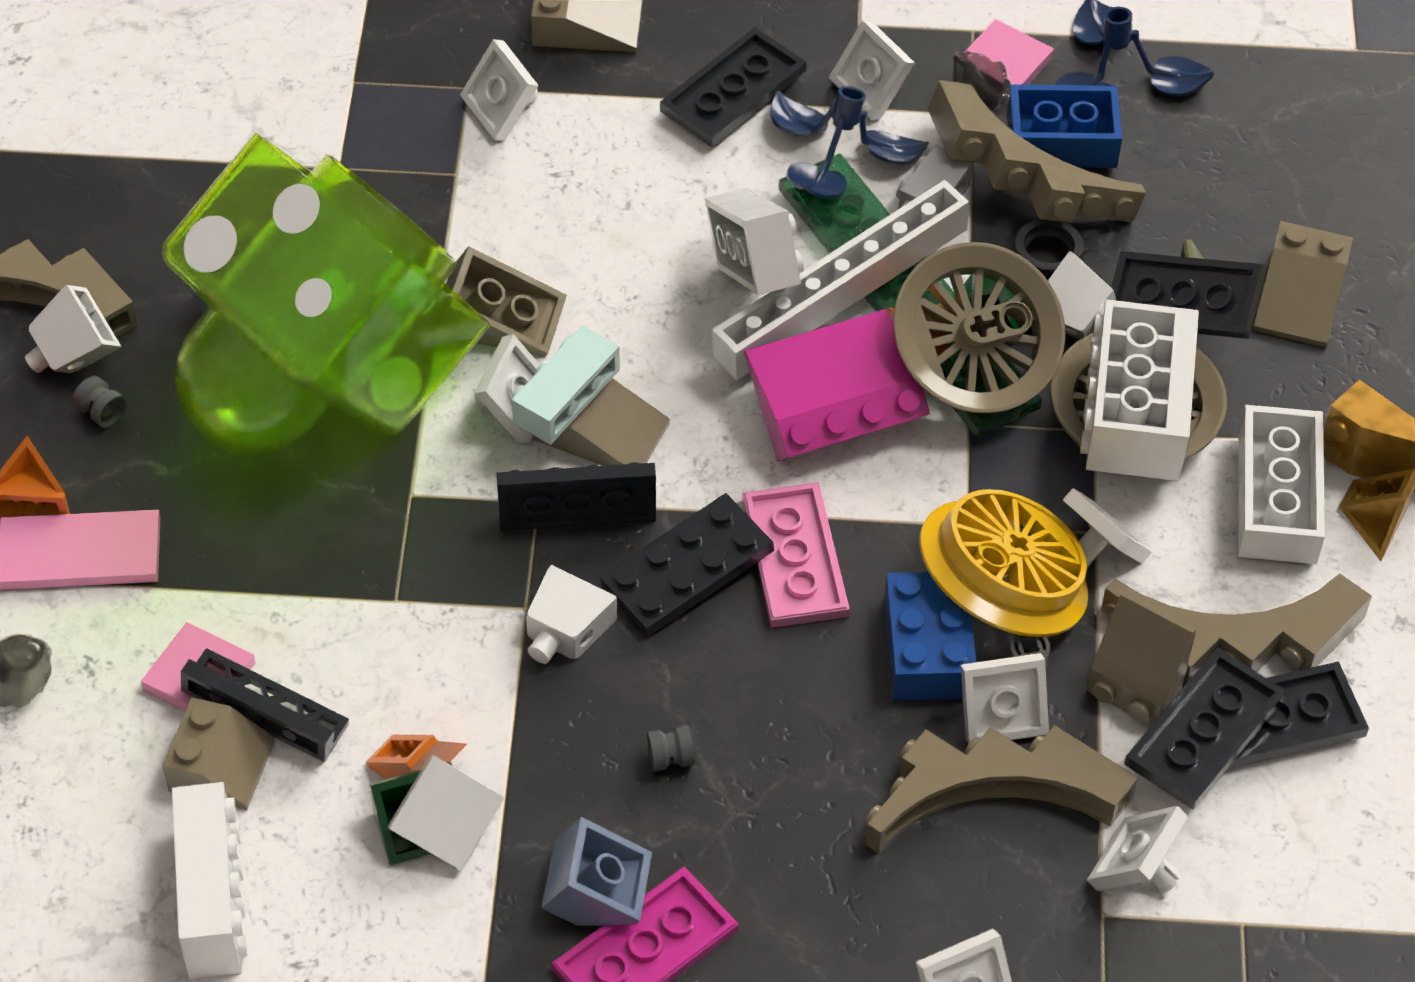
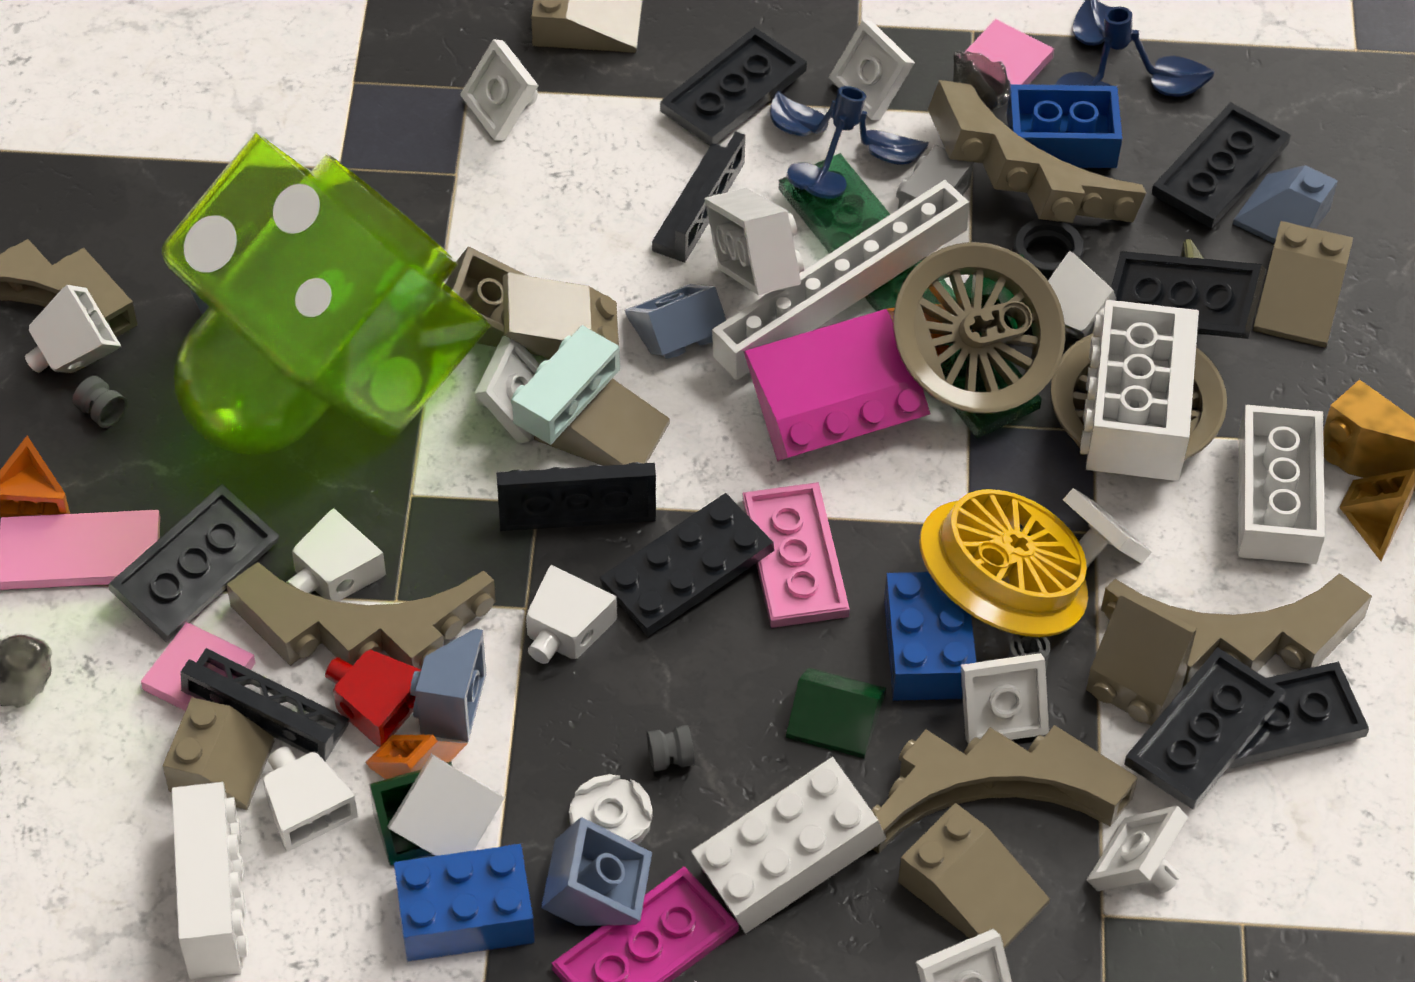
(193, 562): none -> black plate
(306, 797): none -> white torso
(336, 559): none -> white torso
(373, 693): none -> red torso
(406, 631): none -> dark tan arch
(450, 687): none -> sand blue slope
(464, 902): none -> blue brick
(546, 311): none -> slope
(614, 805): none -> white tile
(677, 319): none -> sand blue slope
(689, 214): none -> black fence
(789, 844): none -> white brick
(835, 712): none -> dark green slope
(971, 878): none -> dark tan slope
(1220, 165): none -> black plate
(1289, 196): none -> sand blue slope

